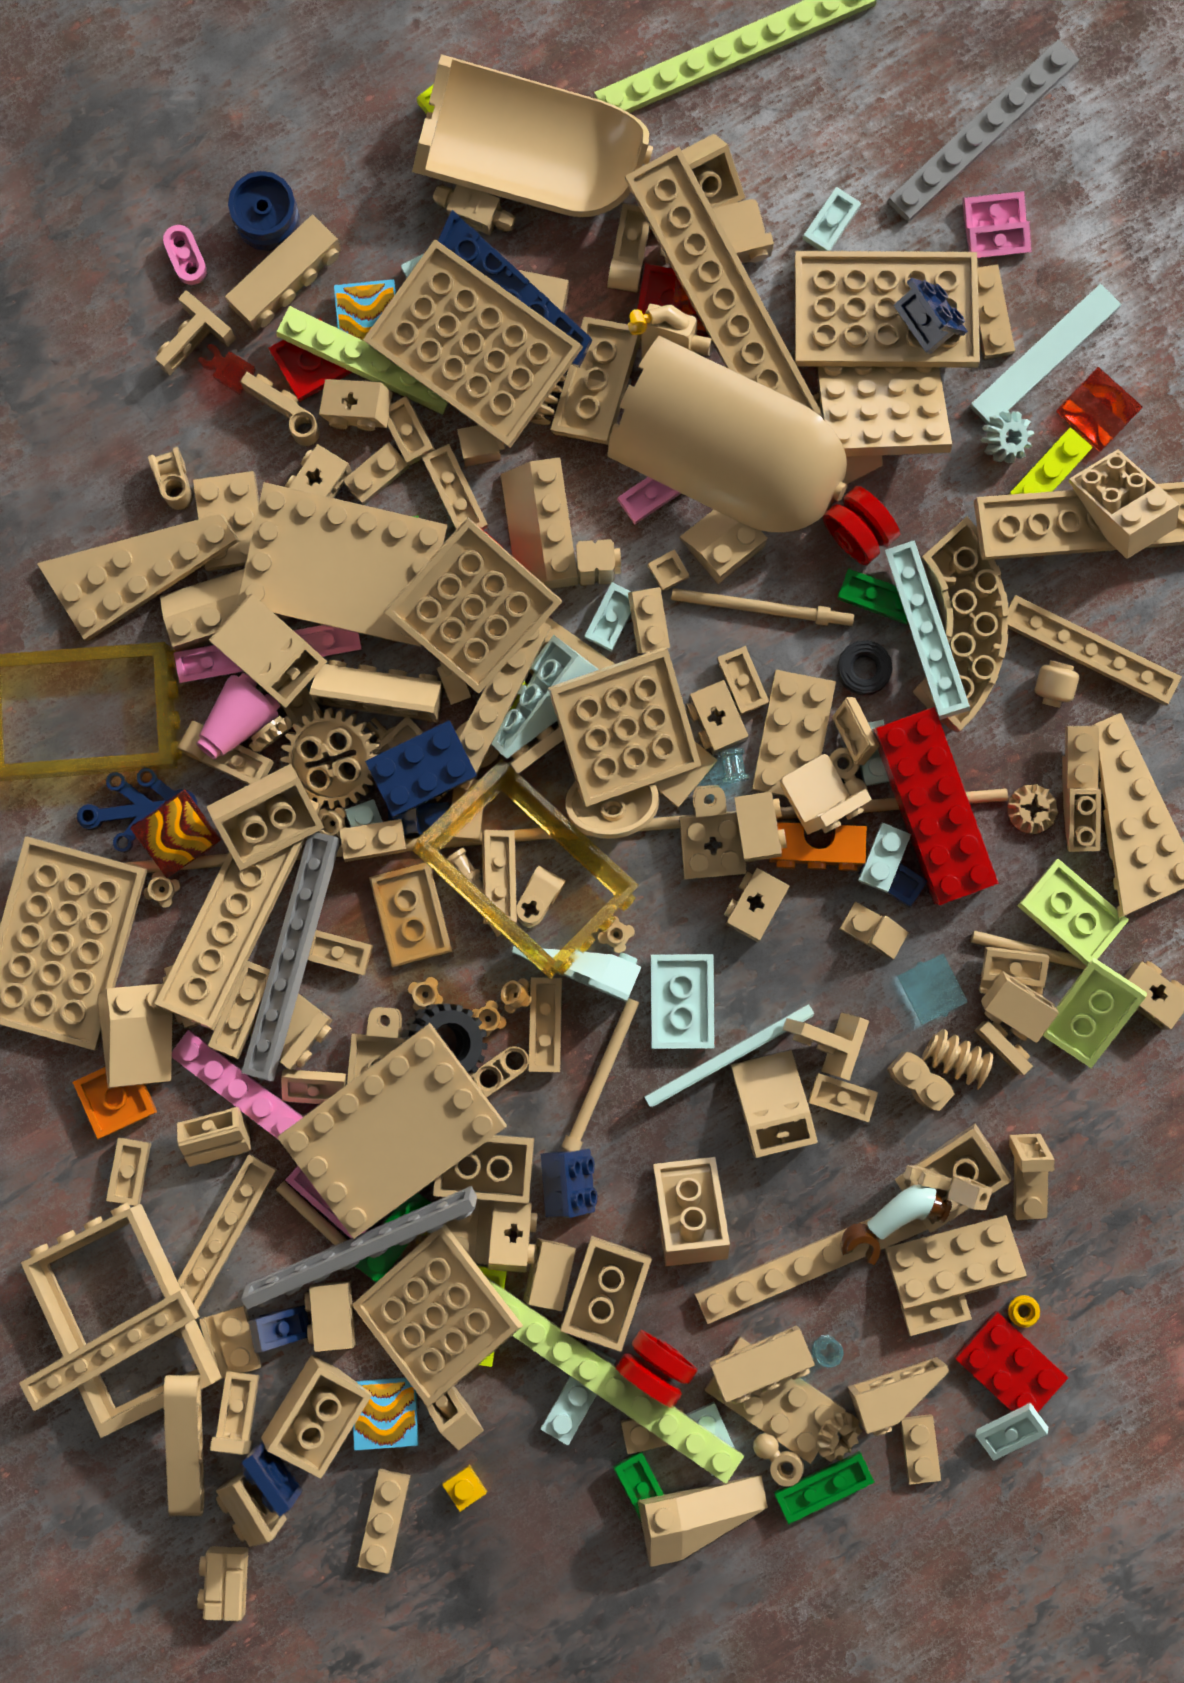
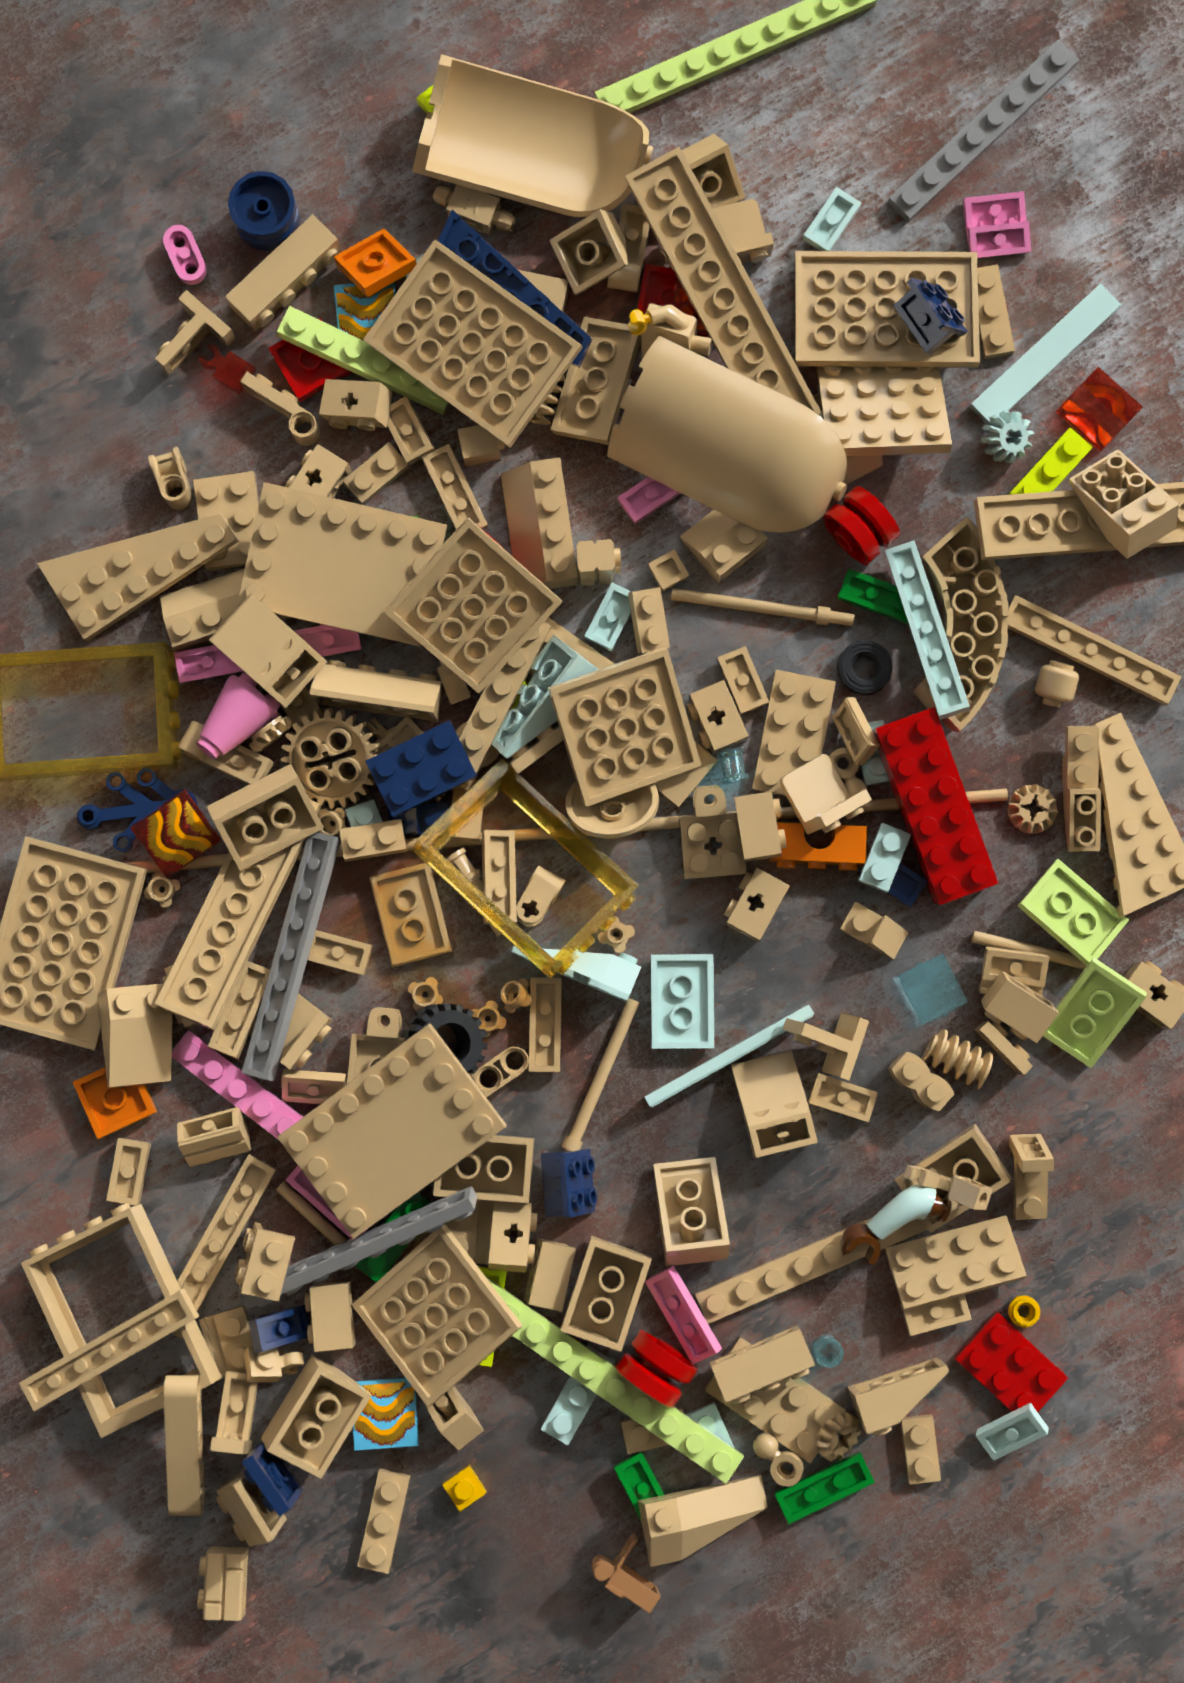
(264, 1262): none -> tan bracket
(269, 1366): none -> tan plate
(375, 262): none -> orange plate
(591, 250): none -> tan slope
(624, 1580): none -> medium nougat piece
(683, 1315): none -> bright pink plate

